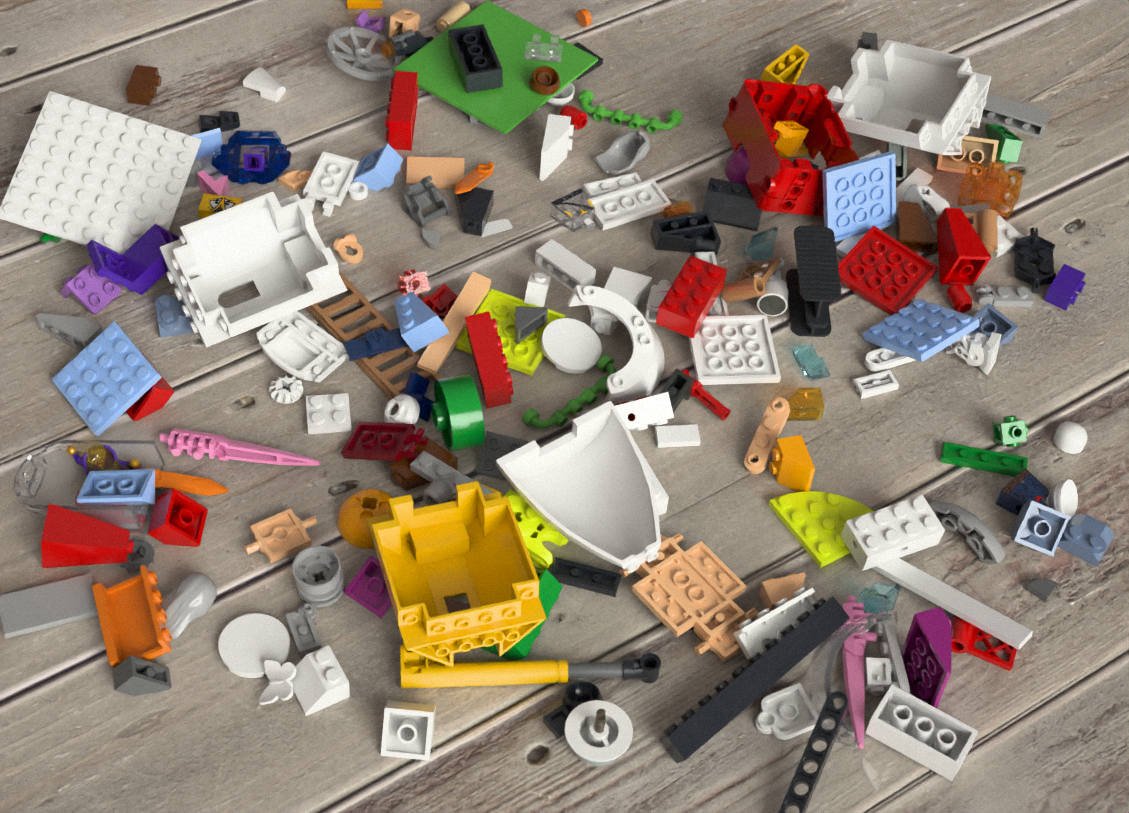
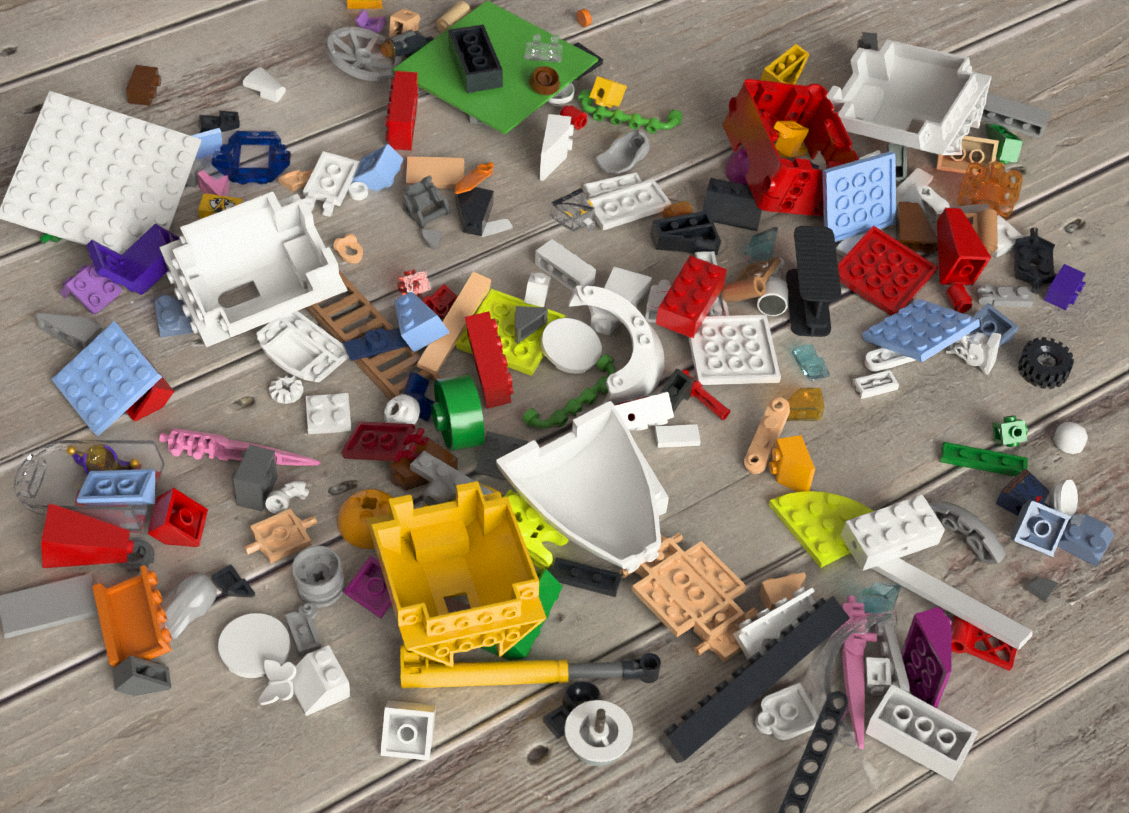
(188, 483): orange piece -> none
(231, 583): none -> black slope
(255, 158): dark purple leg -> none
(255, 477): none -> dark grey container
(279, 500): none -> white arm
(607, 92): none -> yellow brick
(1056, 357): none -> black bush

